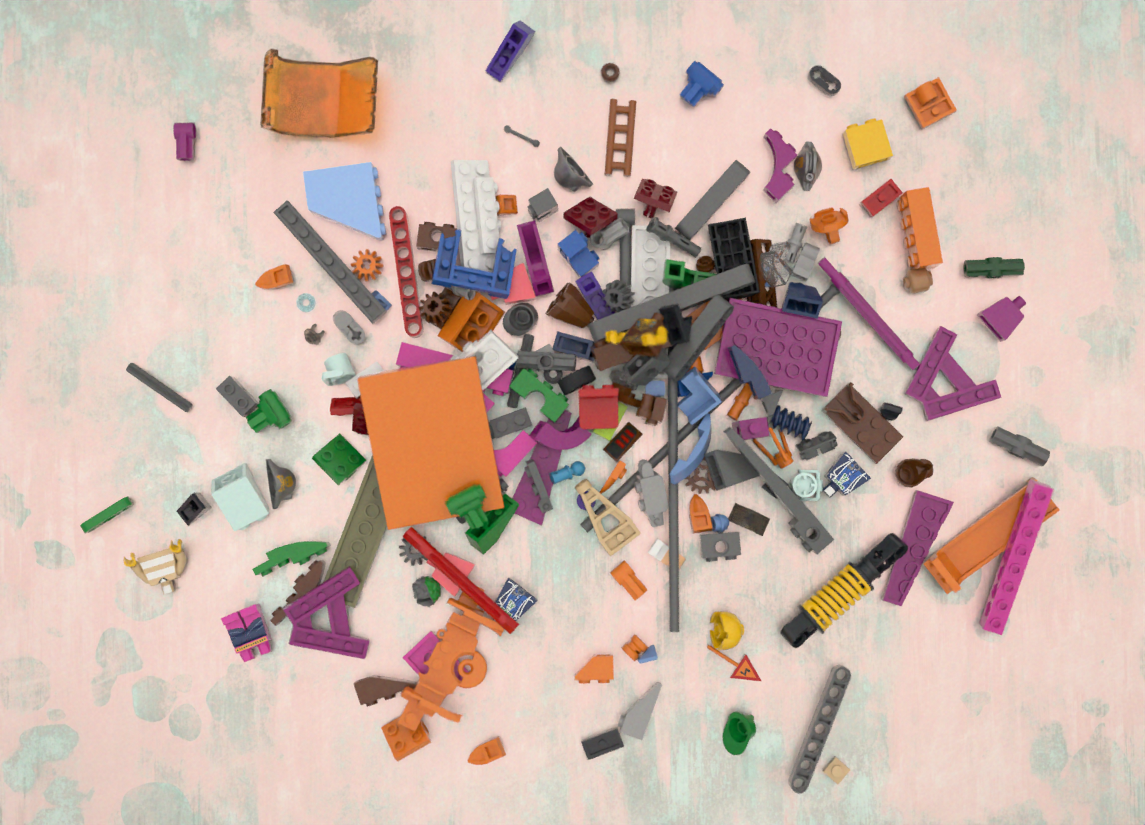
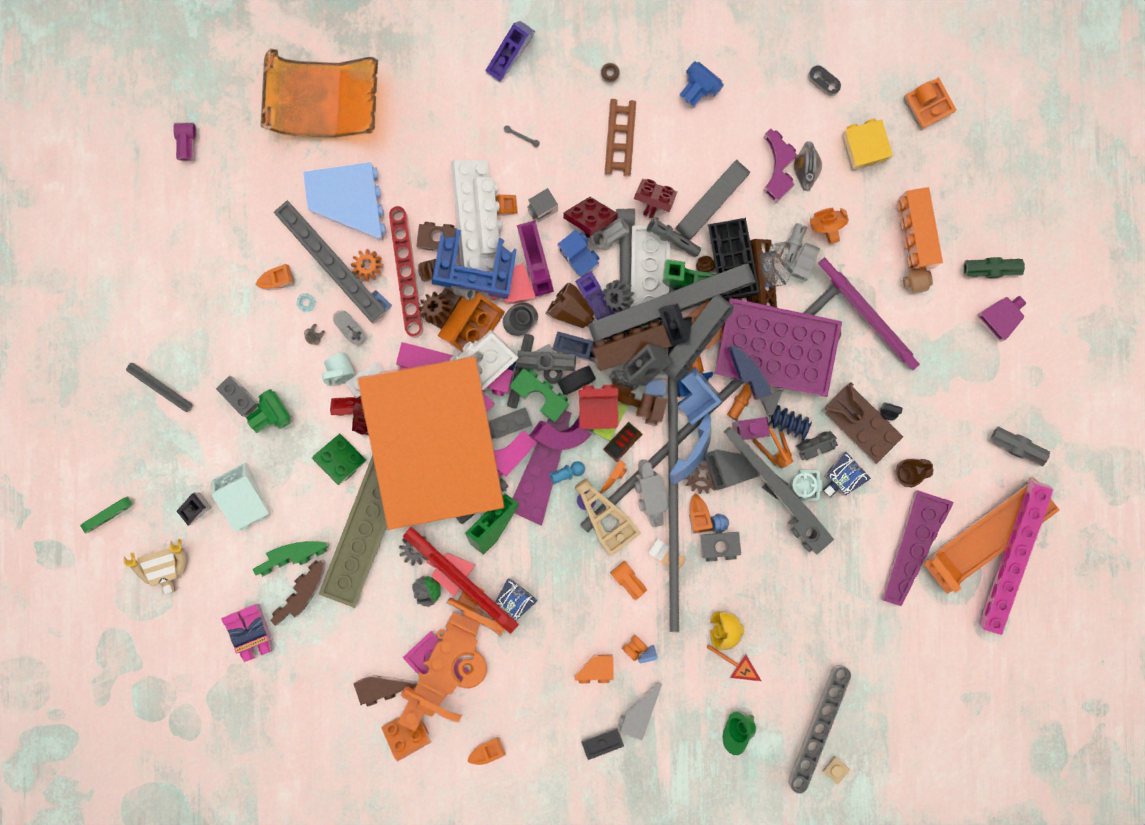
(281, 483): flat silver hat -> none
(339, 638): magenta plate -> none
(469, 504): green piece -> none
(538, 486): dark grey hinge -> none
(569, 173): flat silver hat -> none
(643, 338): torso -> none
(748, 519): clear smoke slope -> none
(802, 300): dark blue torso -> none
(834, 596): piece -> none
(881, 197): red plate -> none
(936, 359): magenta plate -> none

